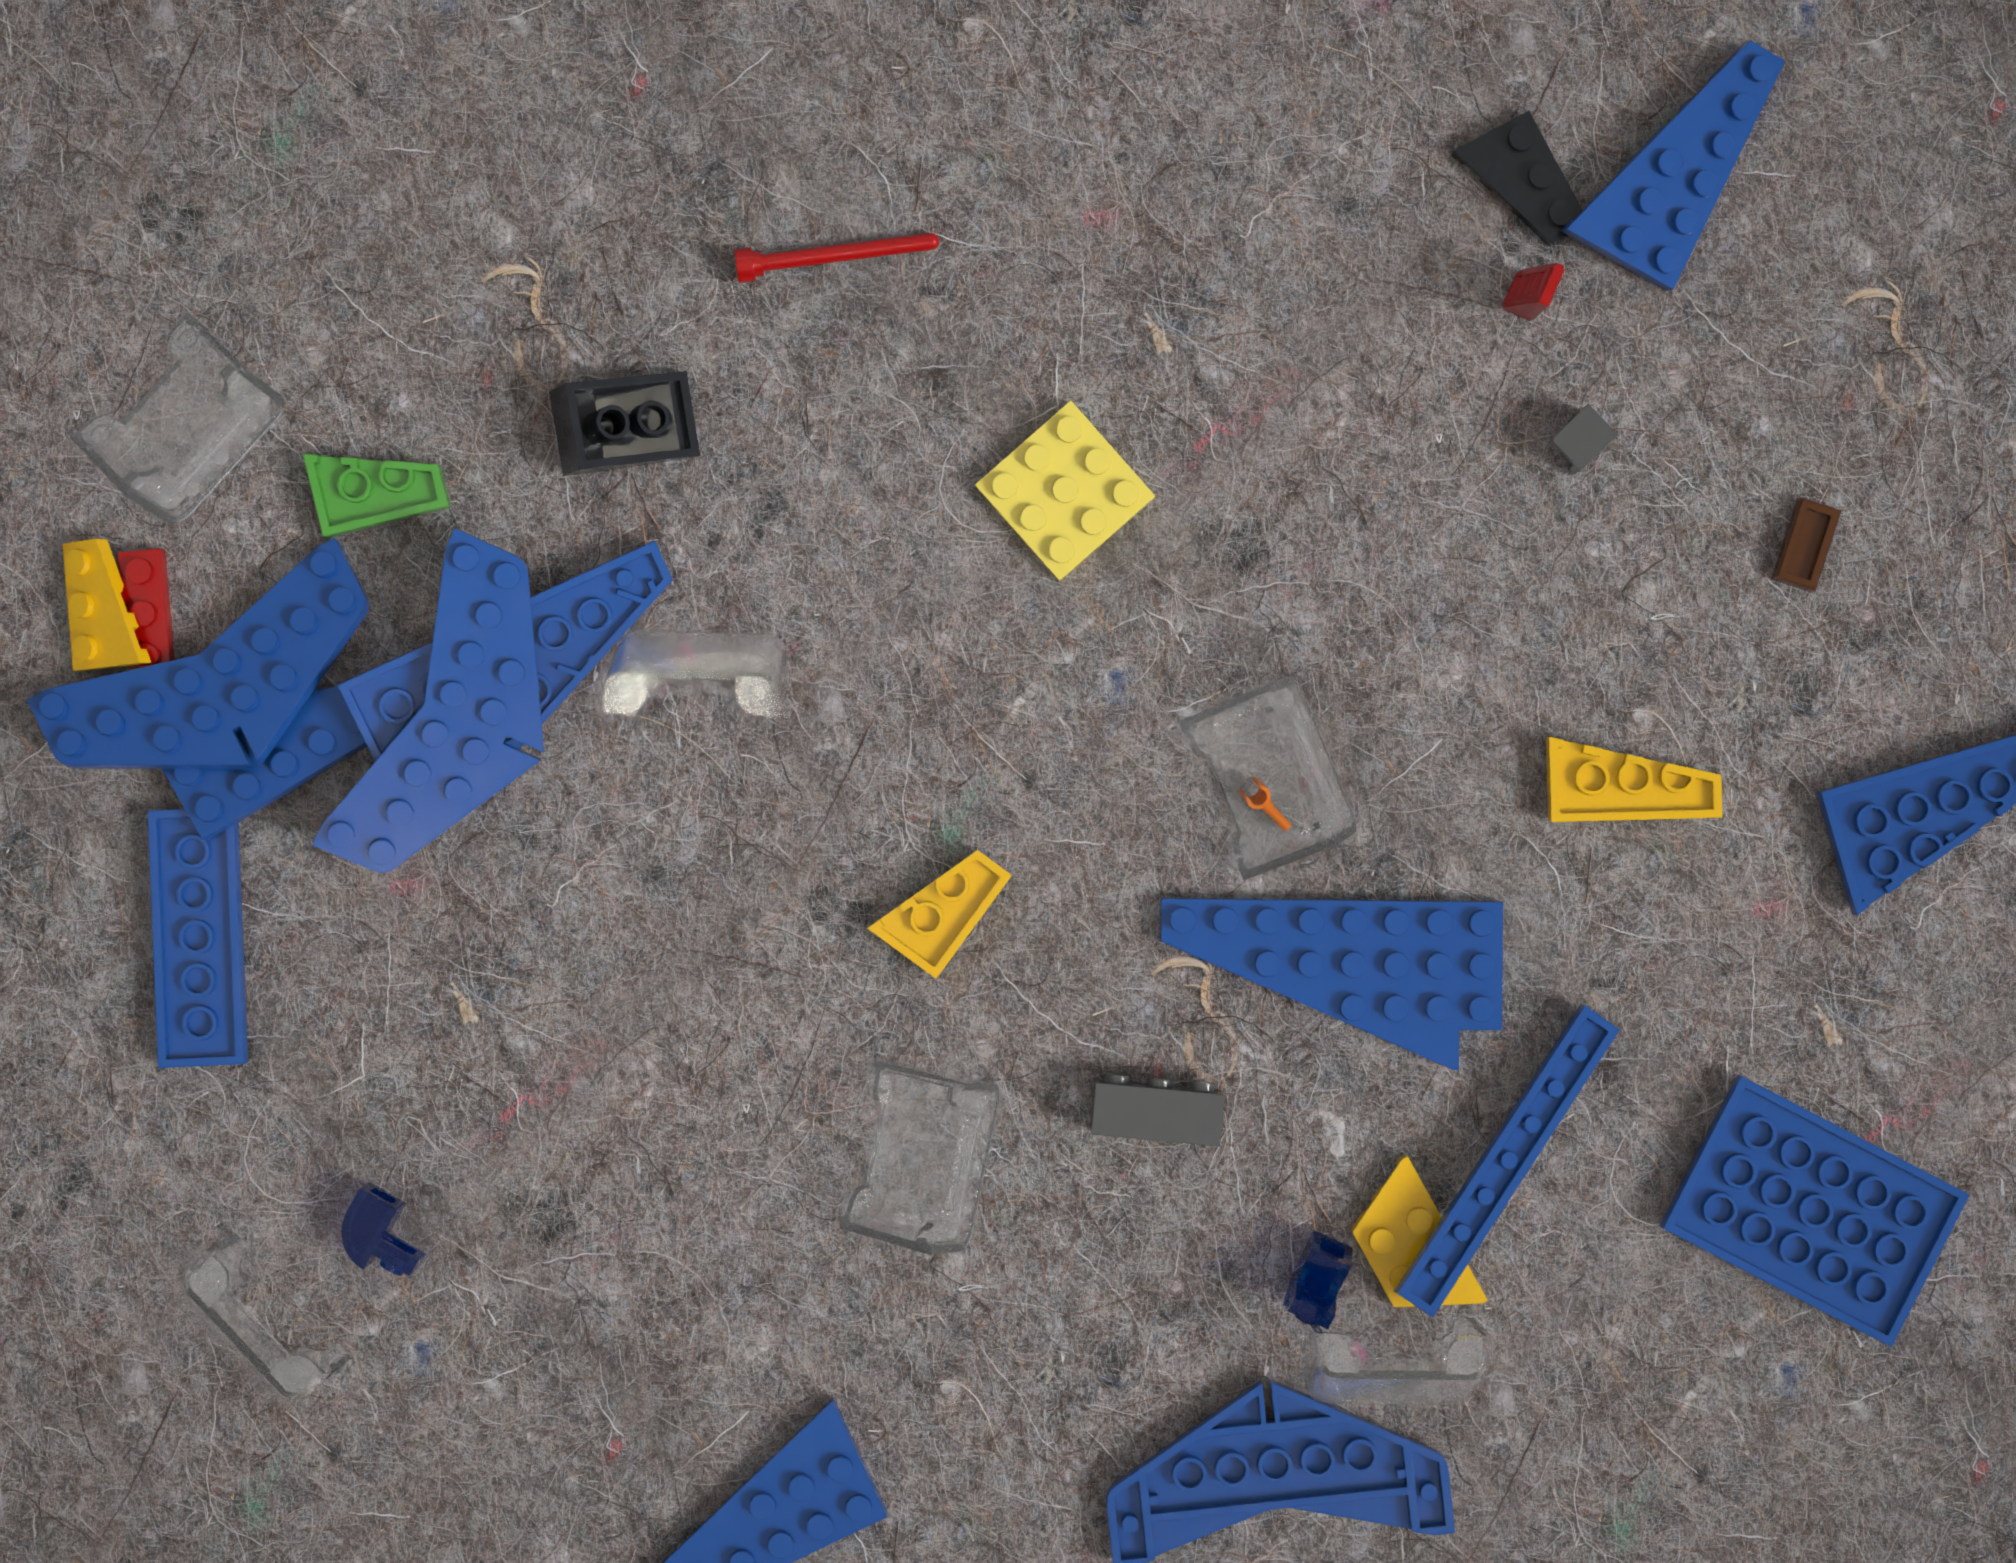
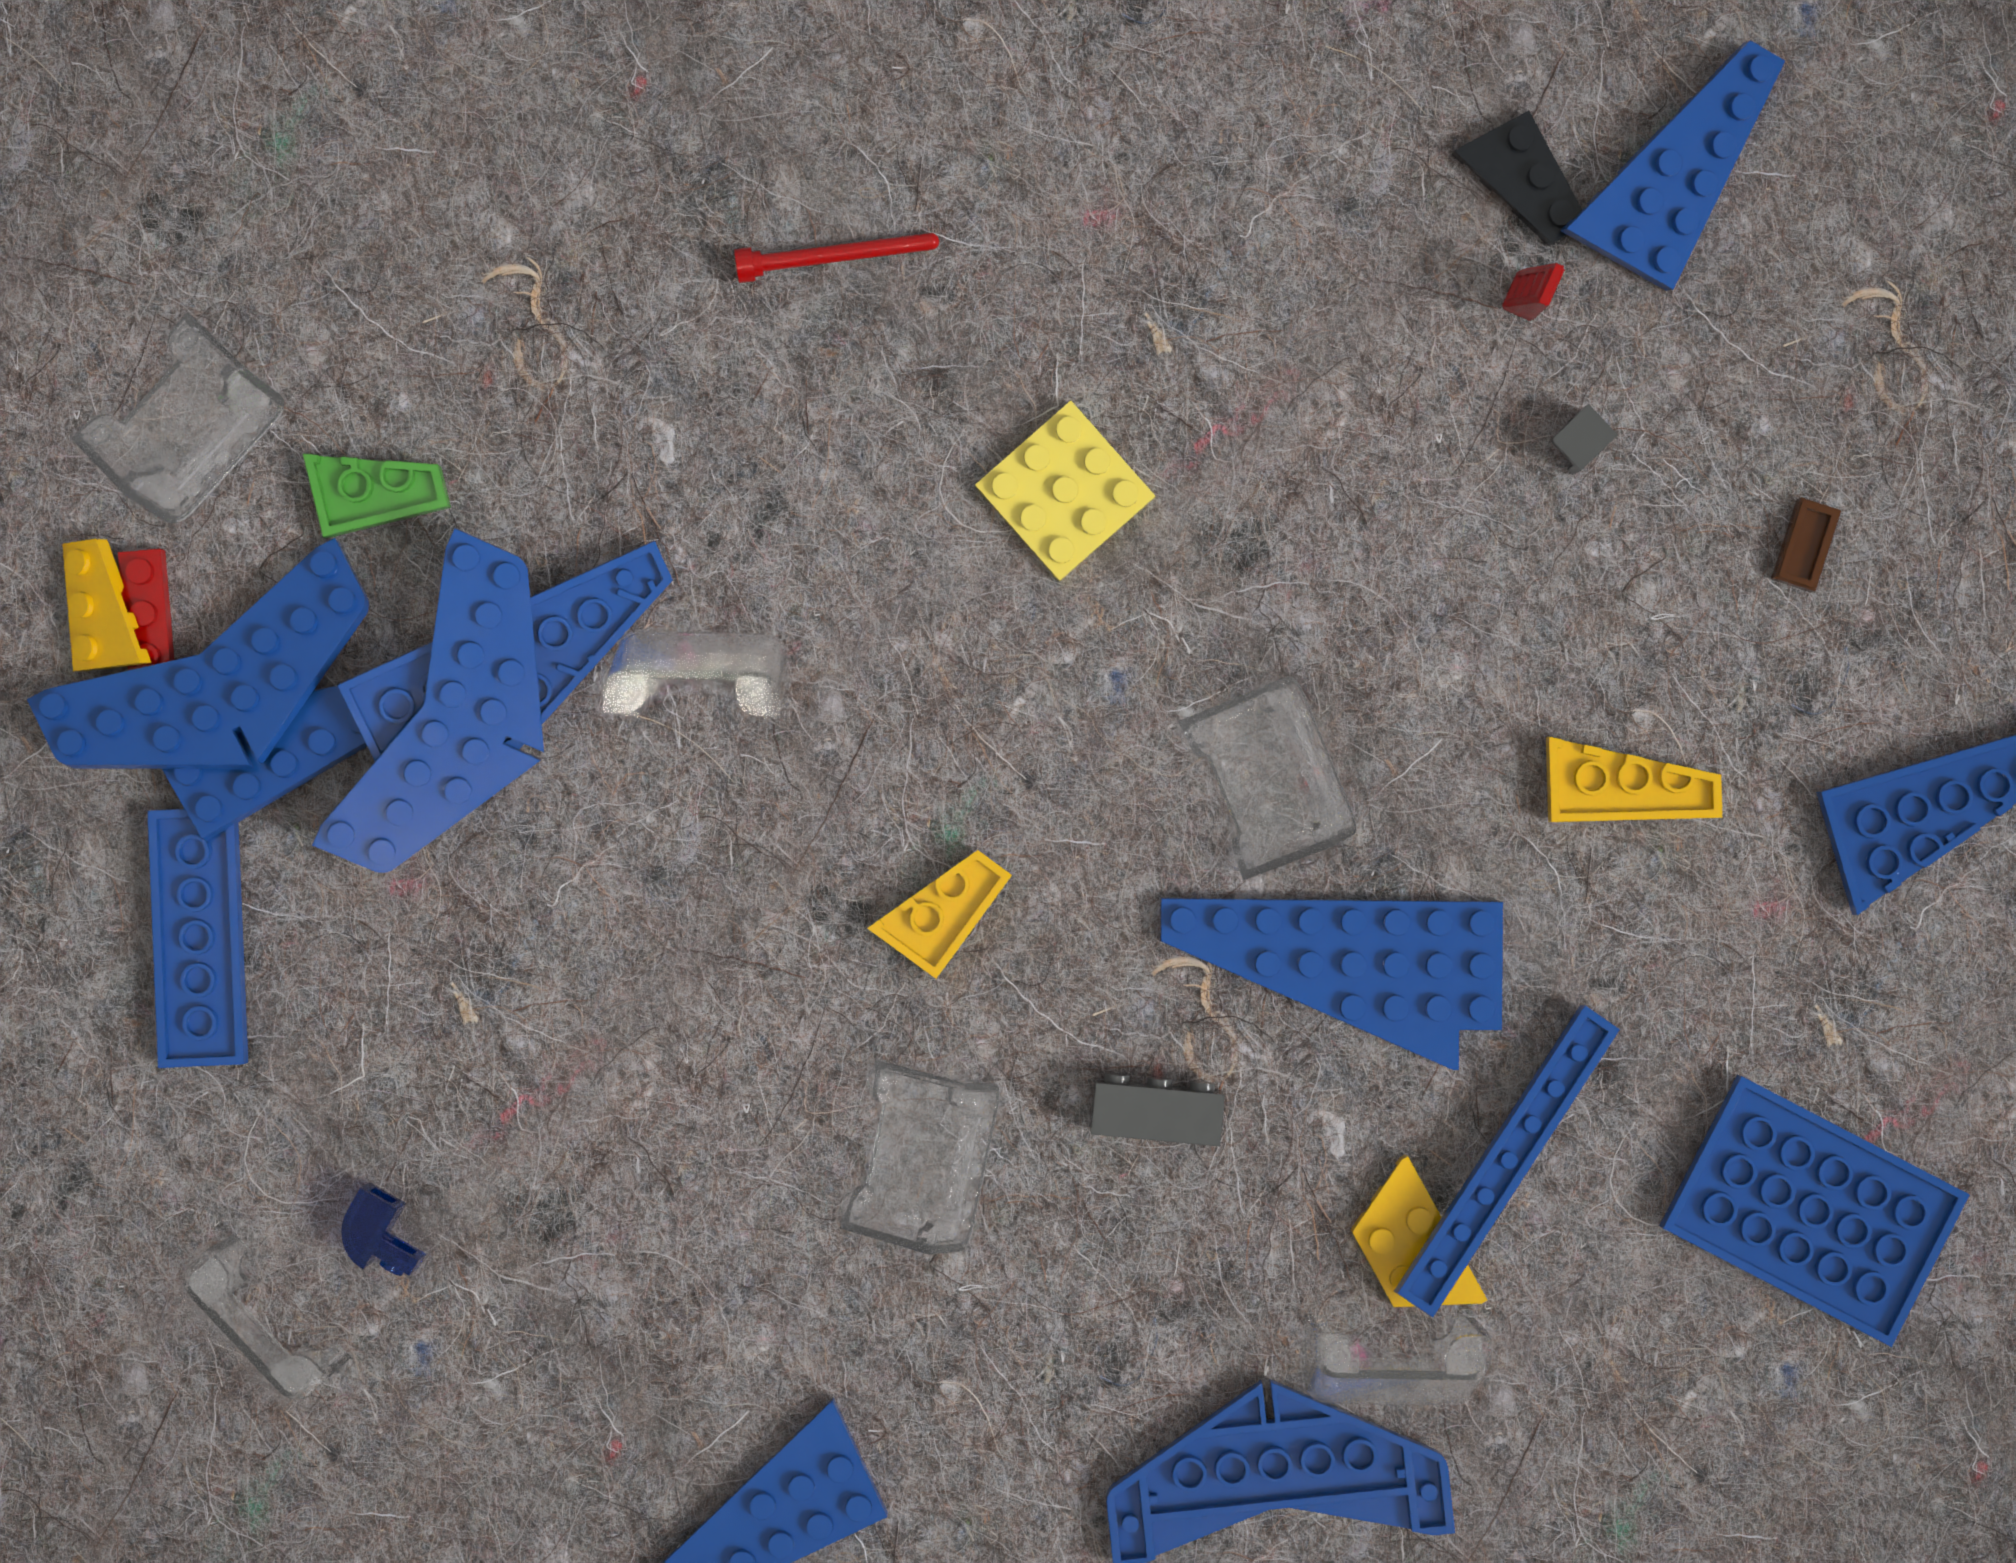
(623, 422): black slope -> none
(1262, 801): orange hand -> none
(1318, 1280): clear blue brick -> none

